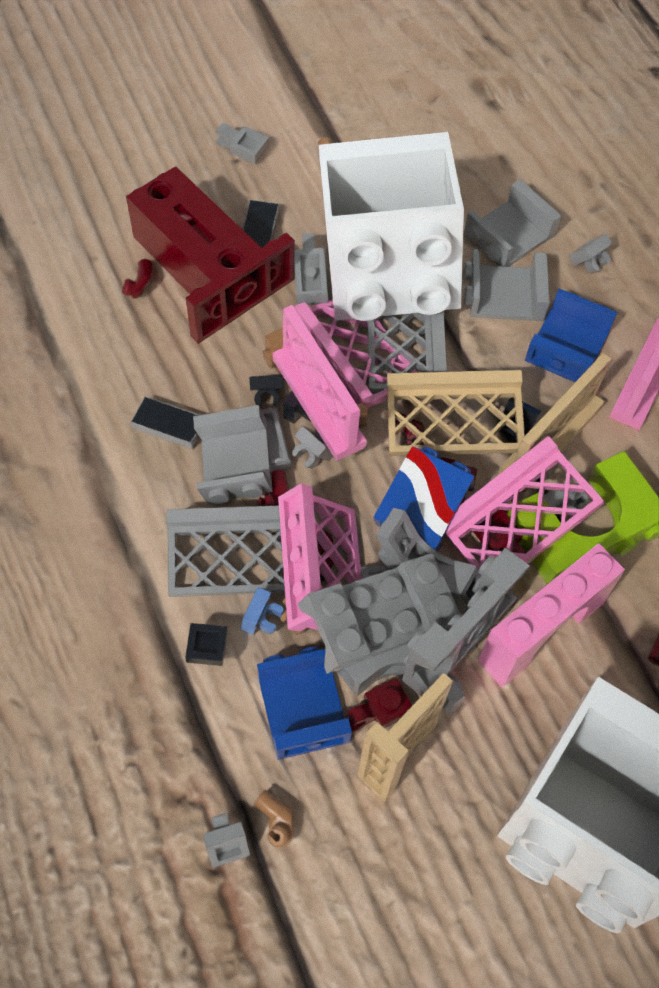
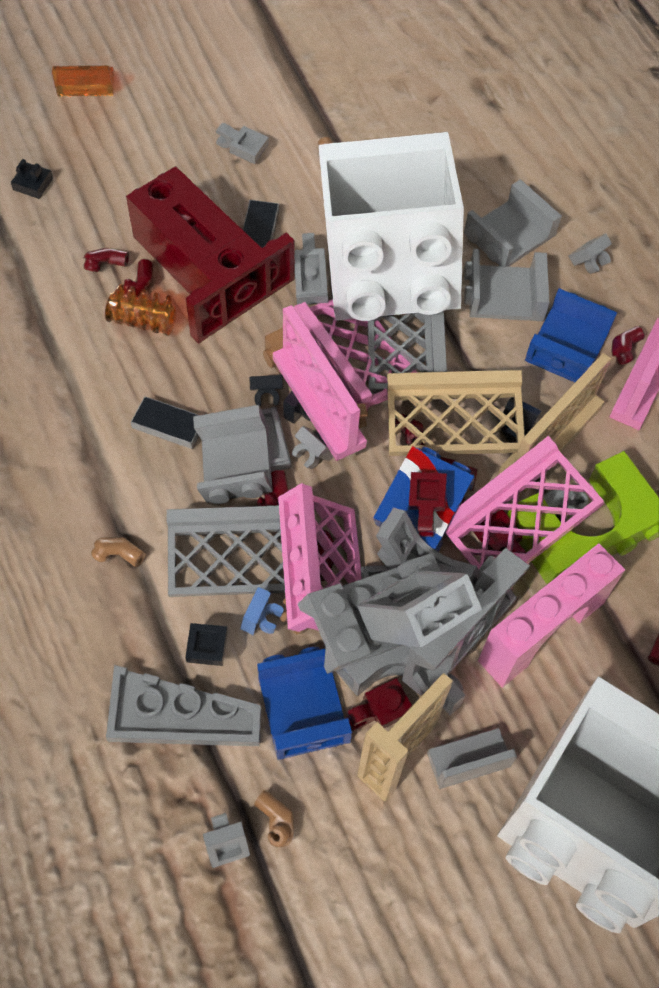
(31, 179): none -> black tile
(84, 80): none -> clear orange panel
(105, 255): none -> dark red arm
(117, 546): none -> medium nougat arm
(141, 311): none -> clear orange piece
(169, 713): none -> light grey wing
(422, 608): none -> light grey window
(427, 496): none -> dark red plate
(470, 758): none -> light grey panel
(623, 344): none -> dark red arm

